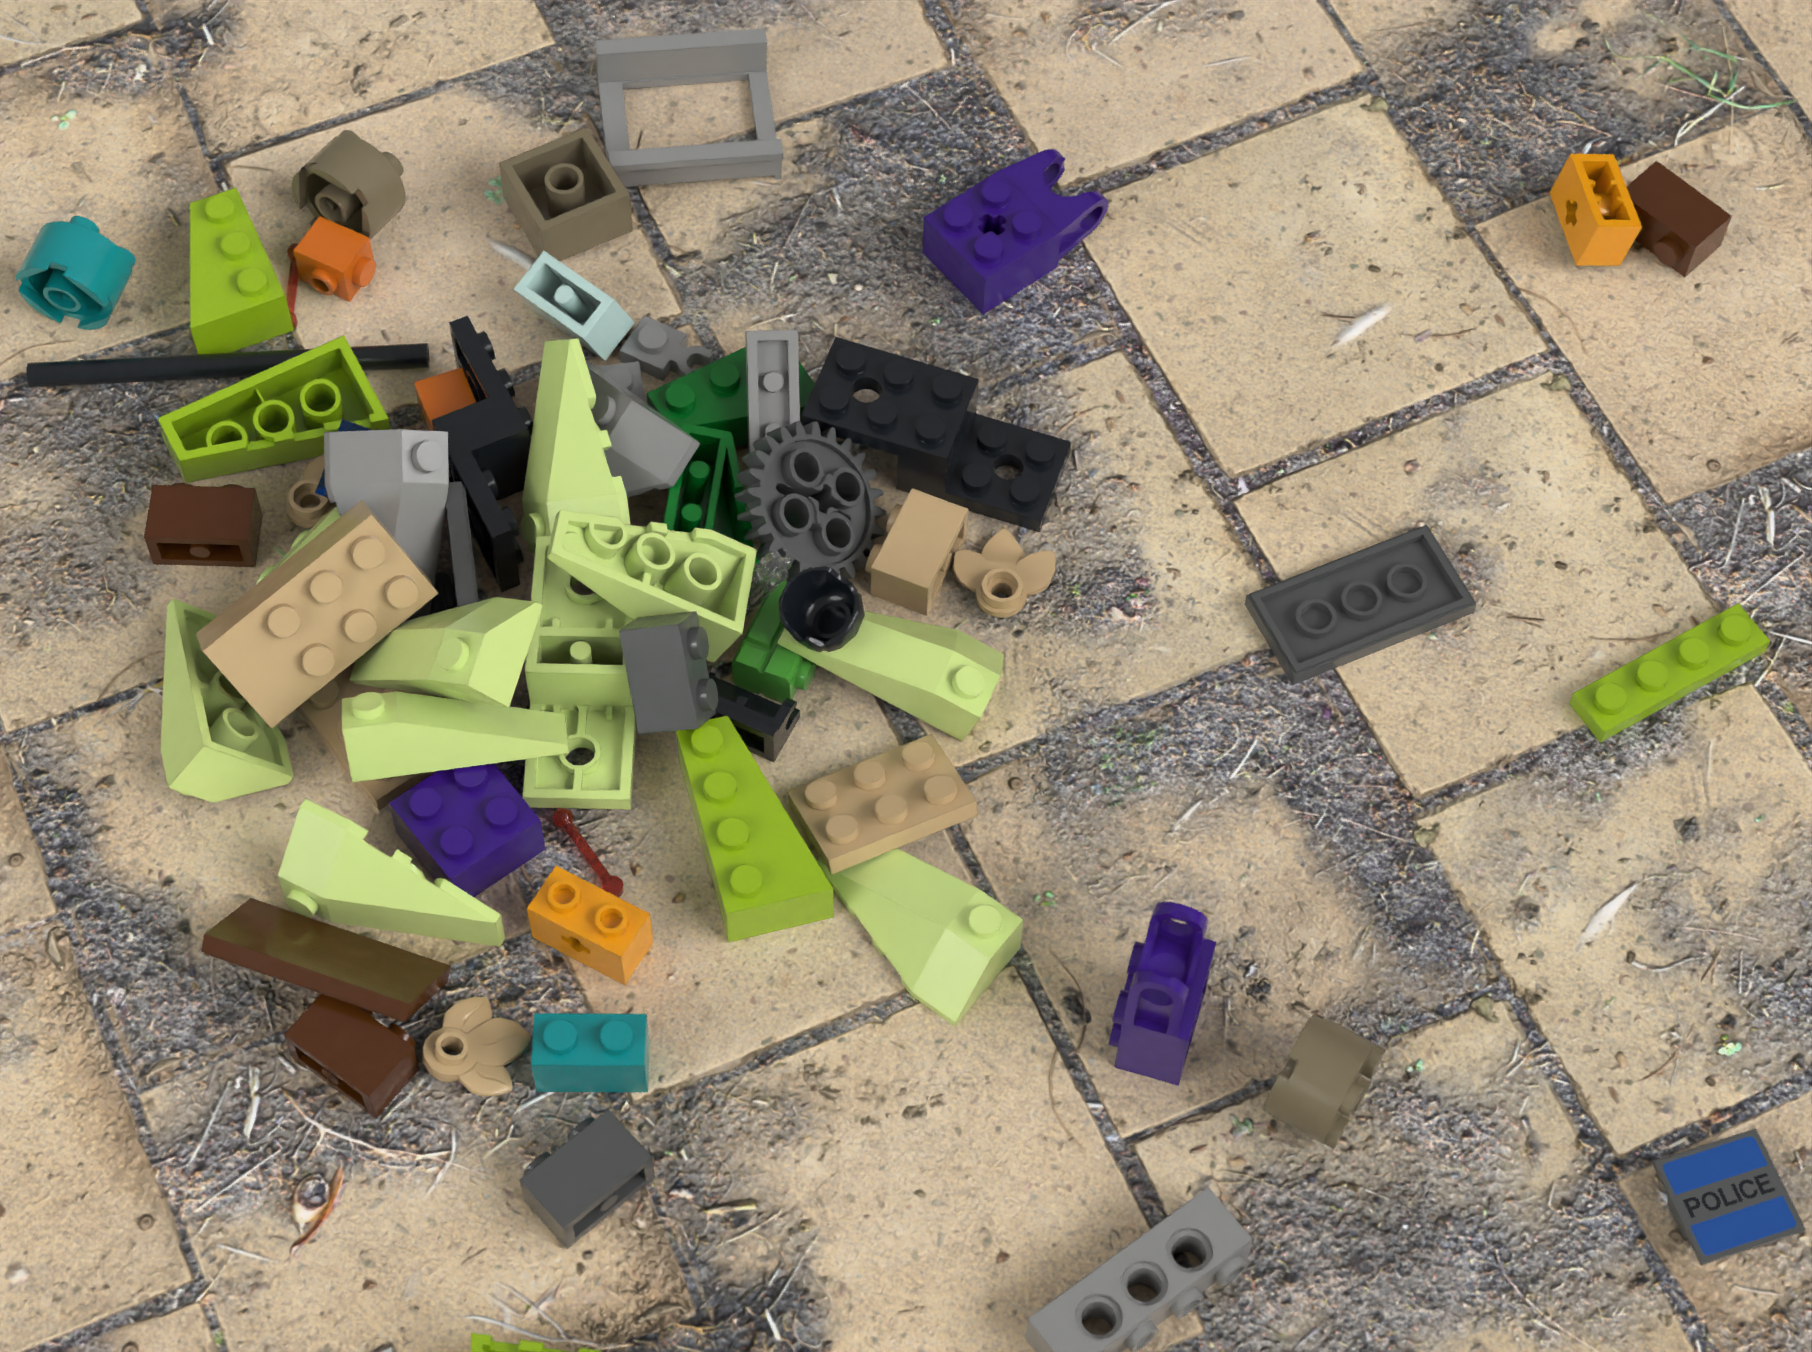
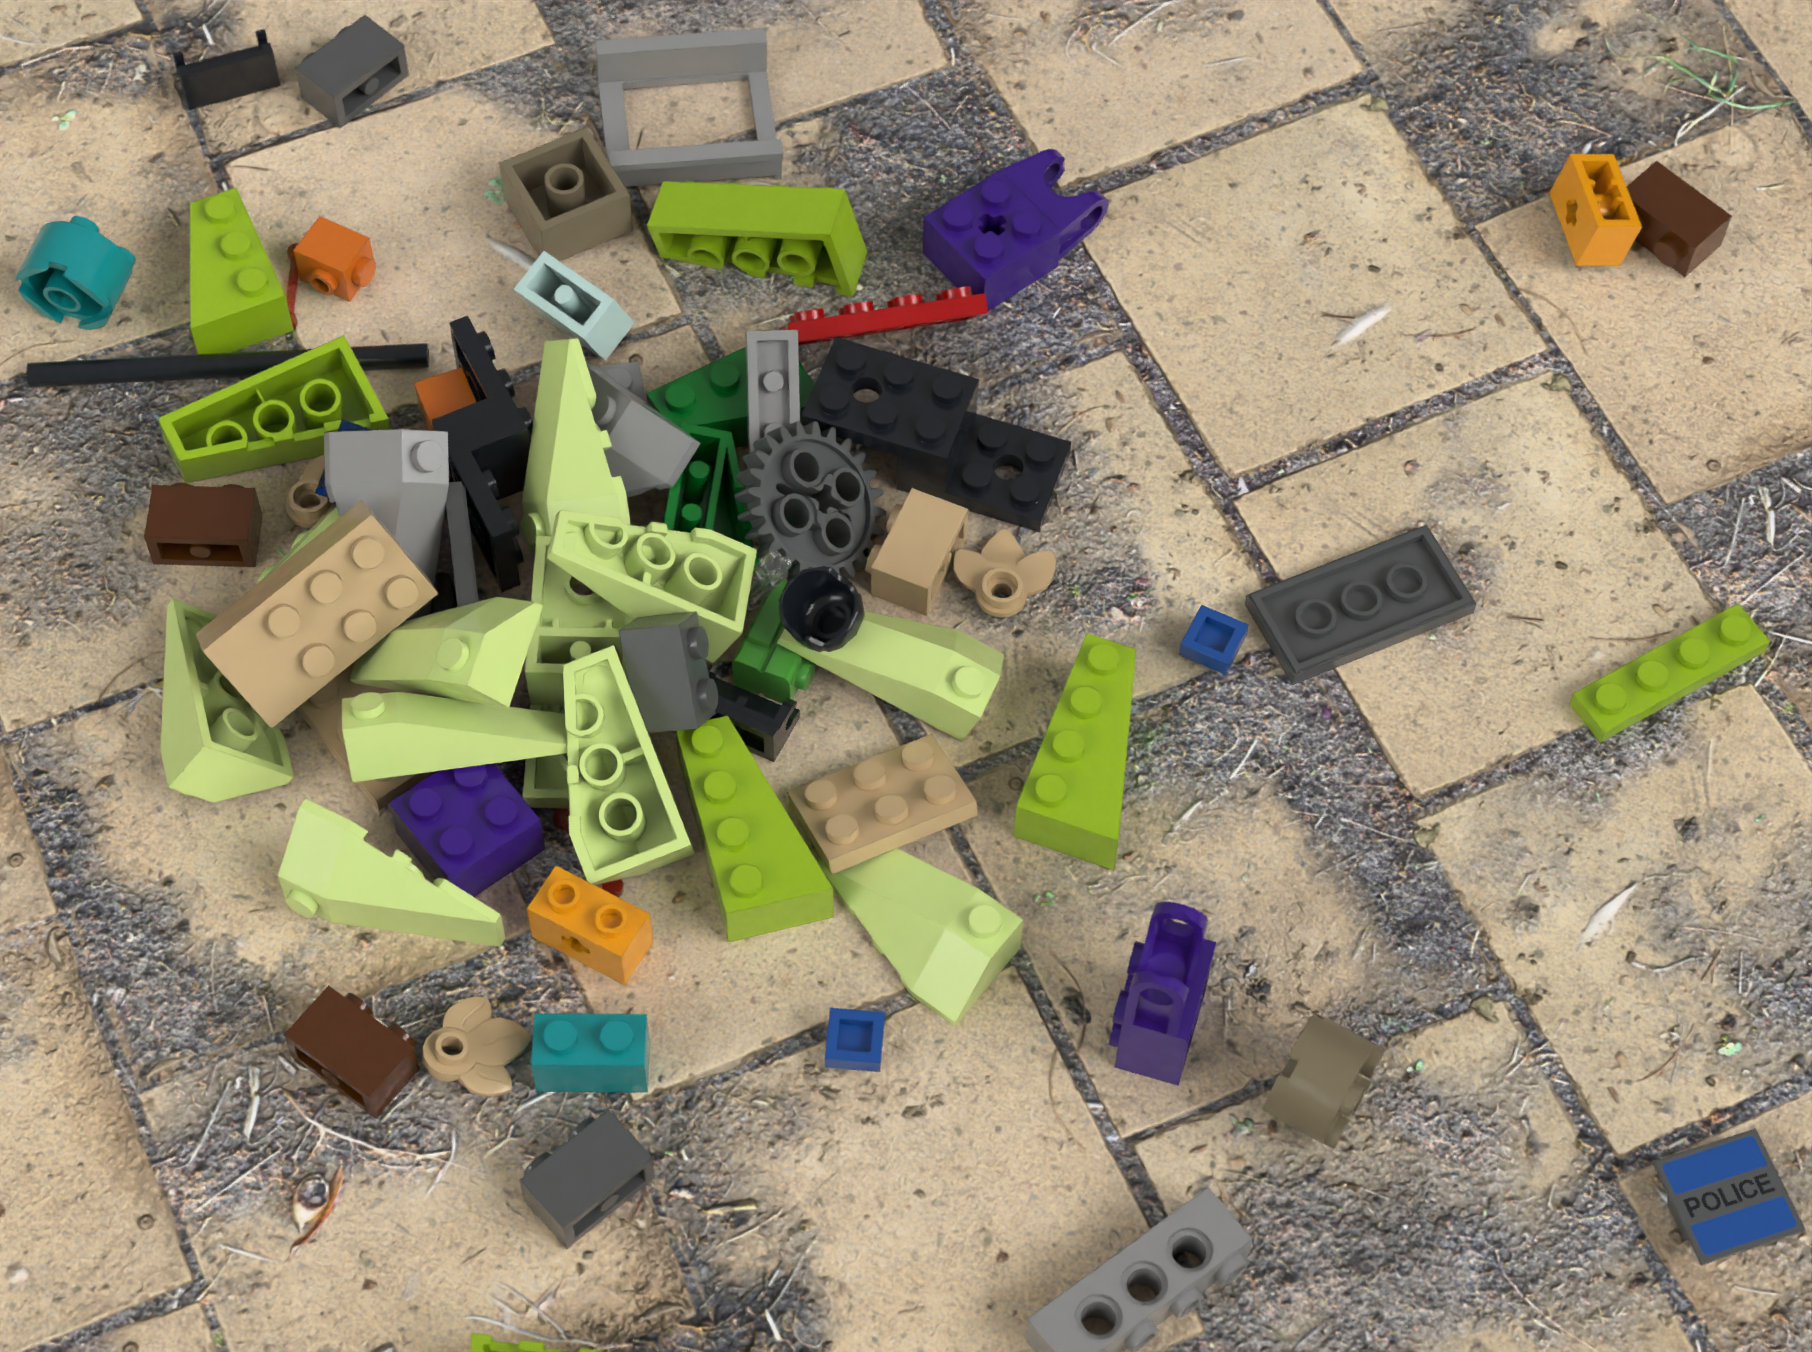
(228, 74): none -> black hinge
(326, 959): reddish brown tile -> none
(351, 185): dark tan brick -> none
(352, 71): none -> dark grey brick
(618, 793): none -> yellowish green wedge
(662, 350): light grey plate -> none
(761, 231): none -> lime wedge
(854, 1039): none -> blue plate
(900, 314): none -> red plate
(1080, 769): none -> lime wedge
(1213, 639): none -> blue plate

